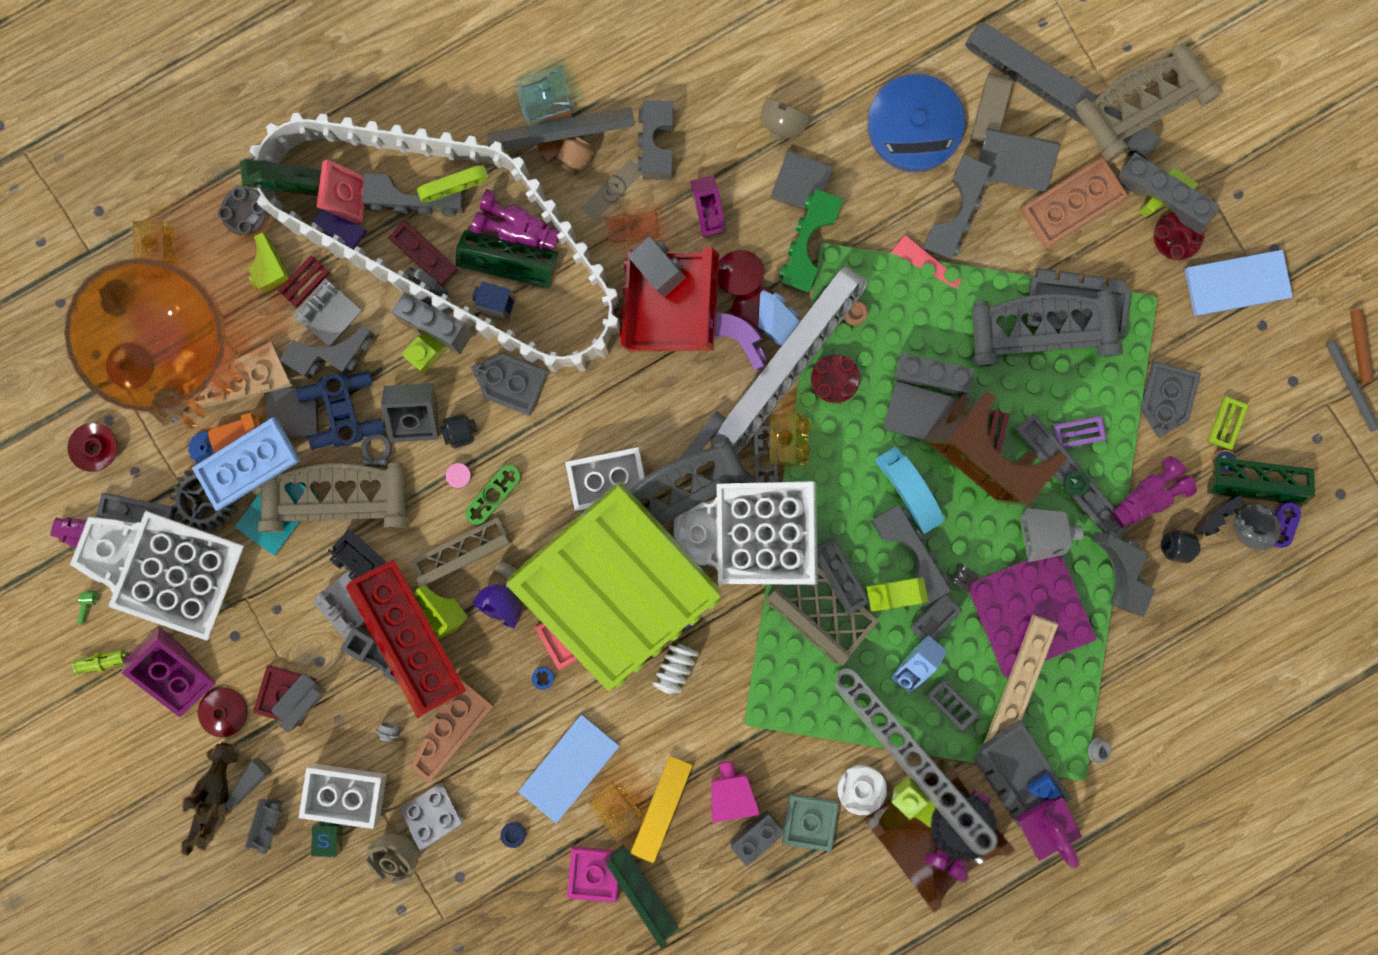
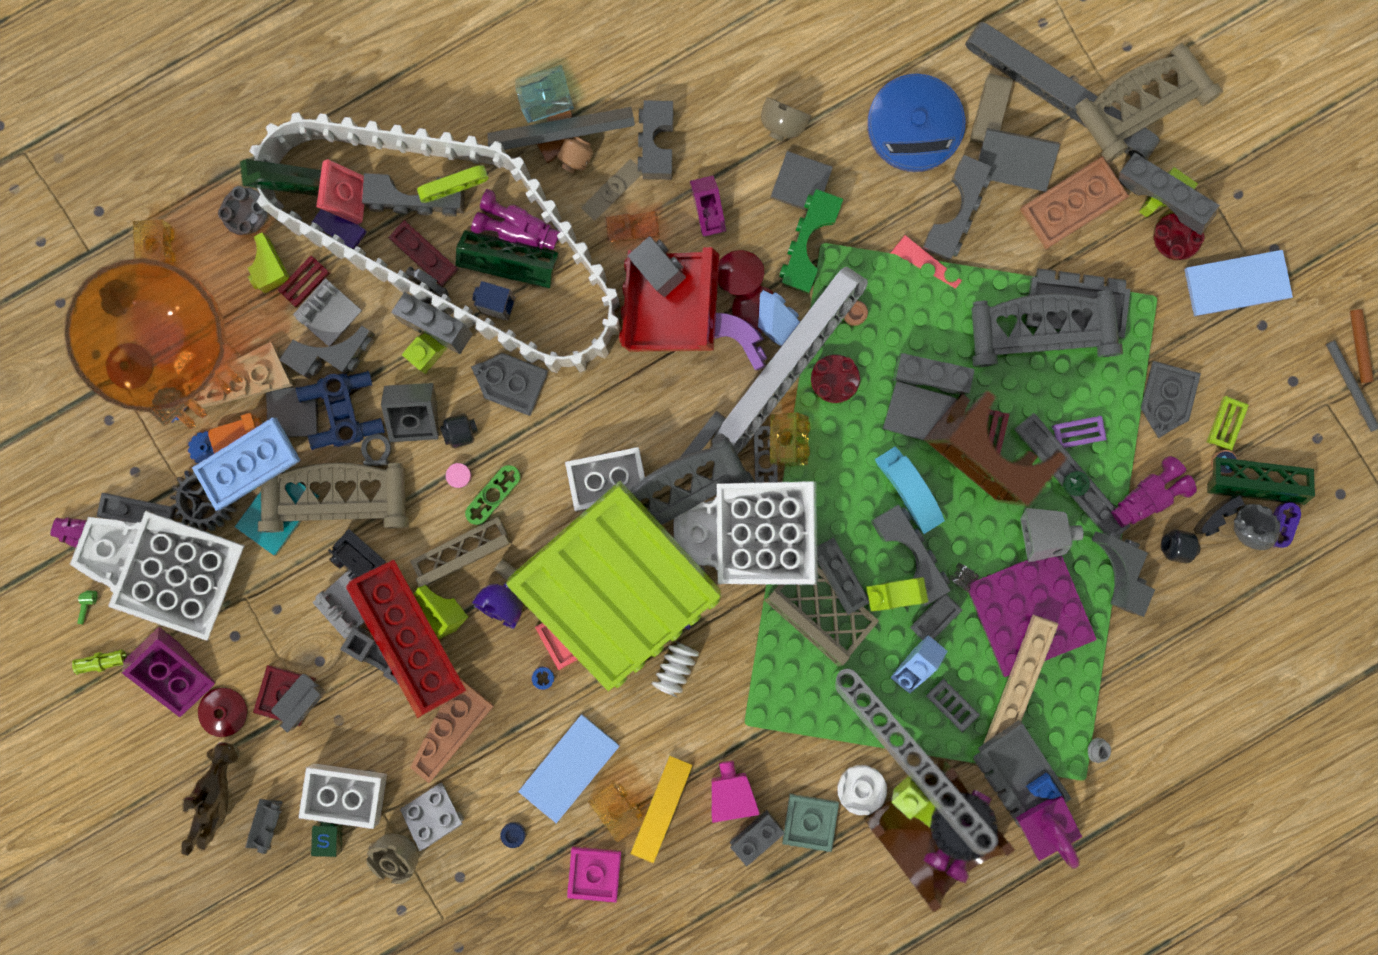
(81, 447): dark red dish -> none
(252, 777): dark grey slope -> none
(388, 731): light grey plate -> none
(641, 894): dark green fence -> none

